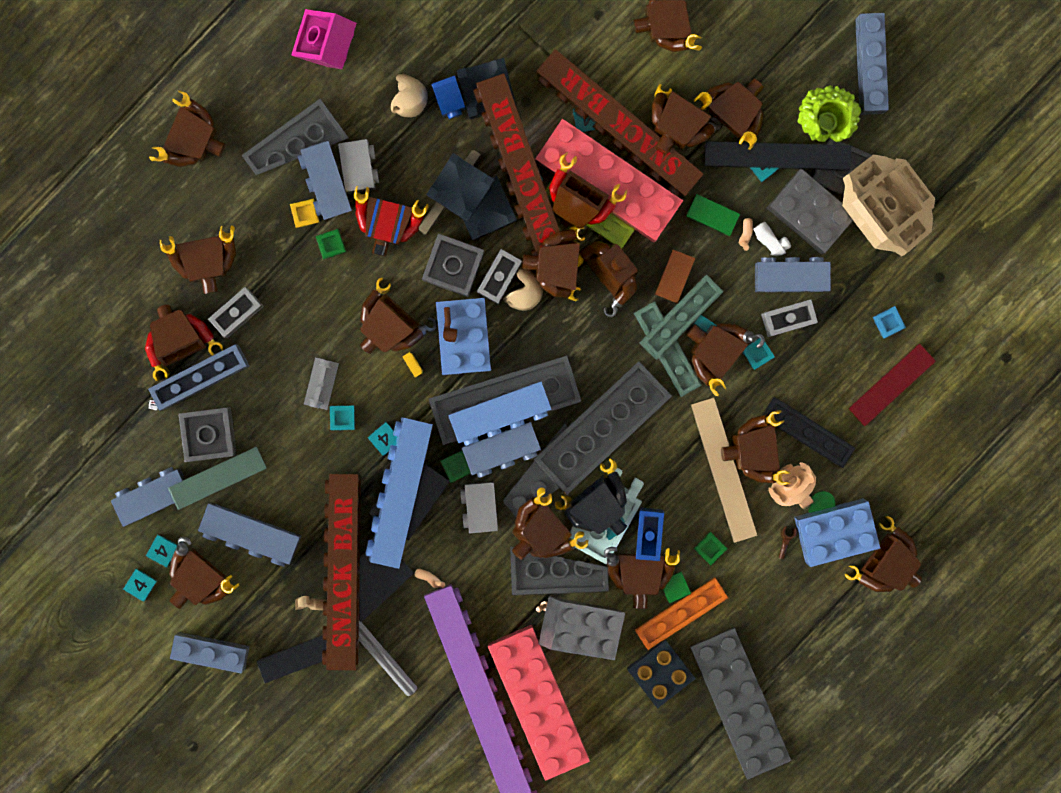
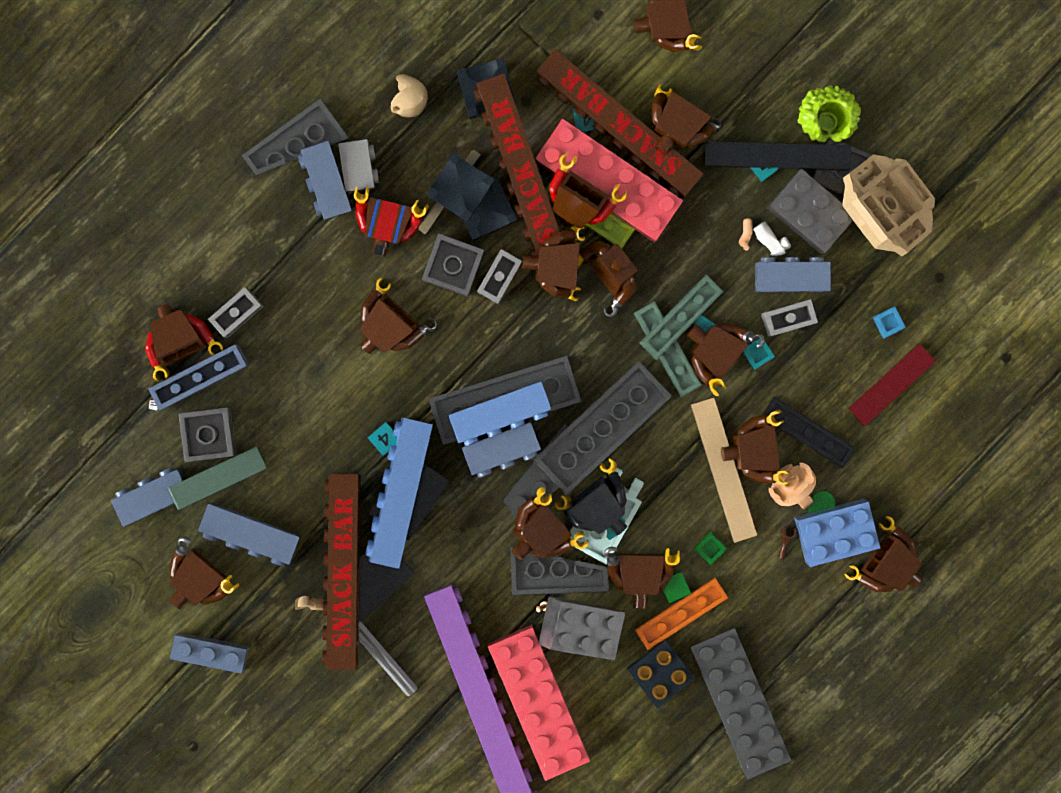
(140, 585): teal tile -> none
(162, 550): teal tile -> none
(189, 136): reddish brown torso -> none
(203, 258): reddish brown torso -> none
(292, 659): black tile -> none
(304, 213): yellow tile -> none
(321, 383): light grey hinge -> none
(324, 38): dark pink slope -> none
(331, 244): green tile -> none
(342, 417): teal tile -> none
(413, 364): yellow tile -> none
(430, 578): light nougat piece -> none
(449, 97): blue slope -> none
(449, 334): reddish brown hand -> none
(456, 466): green tile -> none
(471, 347): medium blue brick -> none
(481, 507): light grey brick -> none
(527, 296): tan helmet -> none
(649, 534): blue slope -> none
(674, 276): dark orange tile -> none
(713, 215): green tile -> none
(736, 108): reddish brown torso -> none
(872, 63): sand blue brick -> none

